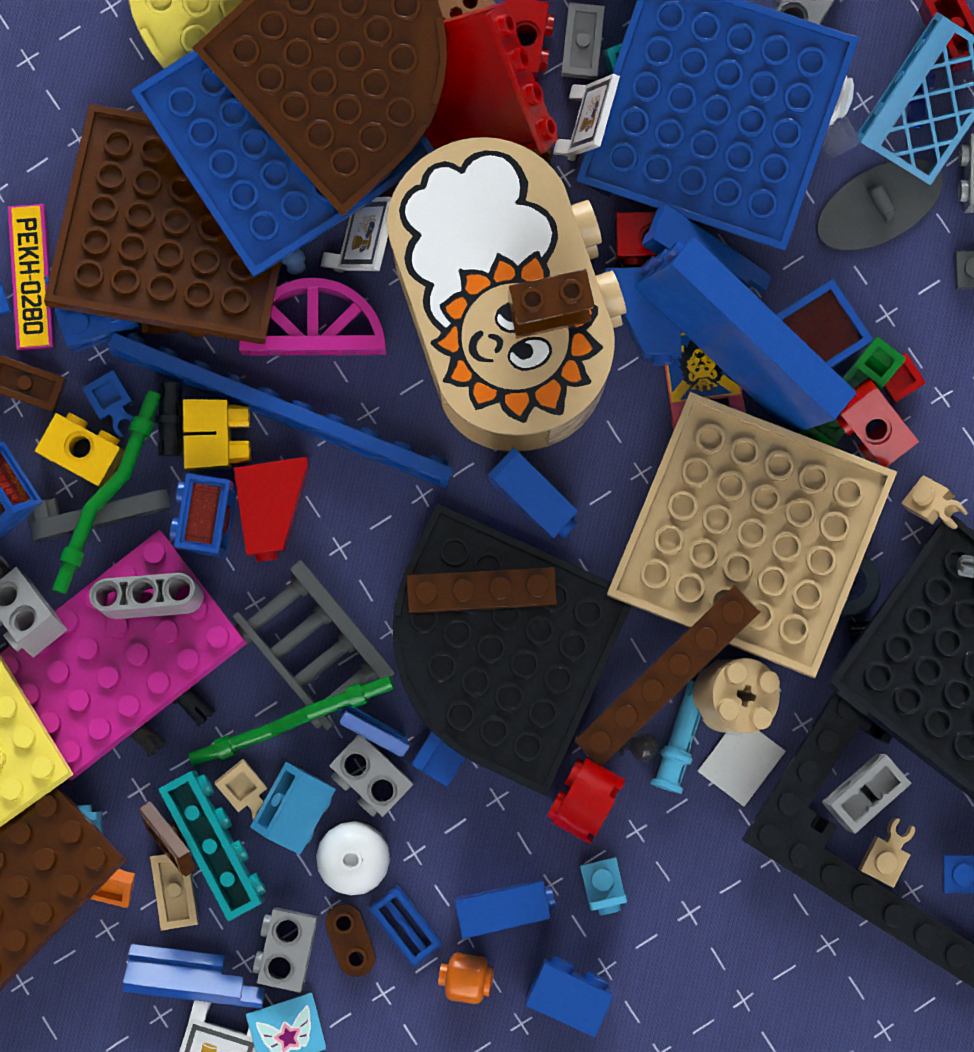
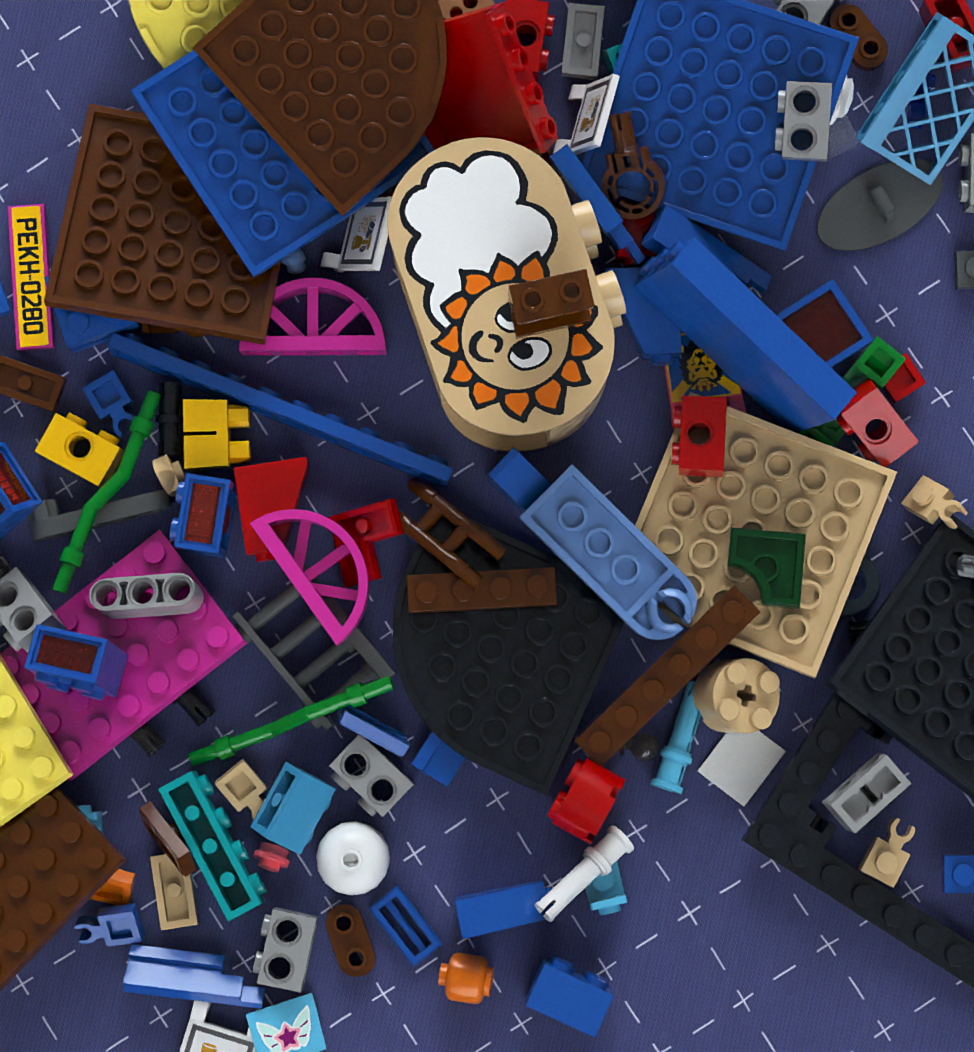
(76, 661): none -> blue piece
(115, 924): none -> blue plate
(169, 473): none -> tan plate
(271, 857): none -> coral plate
(302, 580): none -> dark pink window
(366, 527): none -> red tile
(464, 527): none -> reddish brown piece
(586, 189): none -> blue piece
(596, 862): none -> white pin
(611, 556): none -> medium blue plate
(626, 145): none -> reddish brown pin
(705, 414): none -> red brick
(772, 562): none -> dark green tile
(814, 121): none -> light grey brick
(867, 36): none -> reddish brown plate

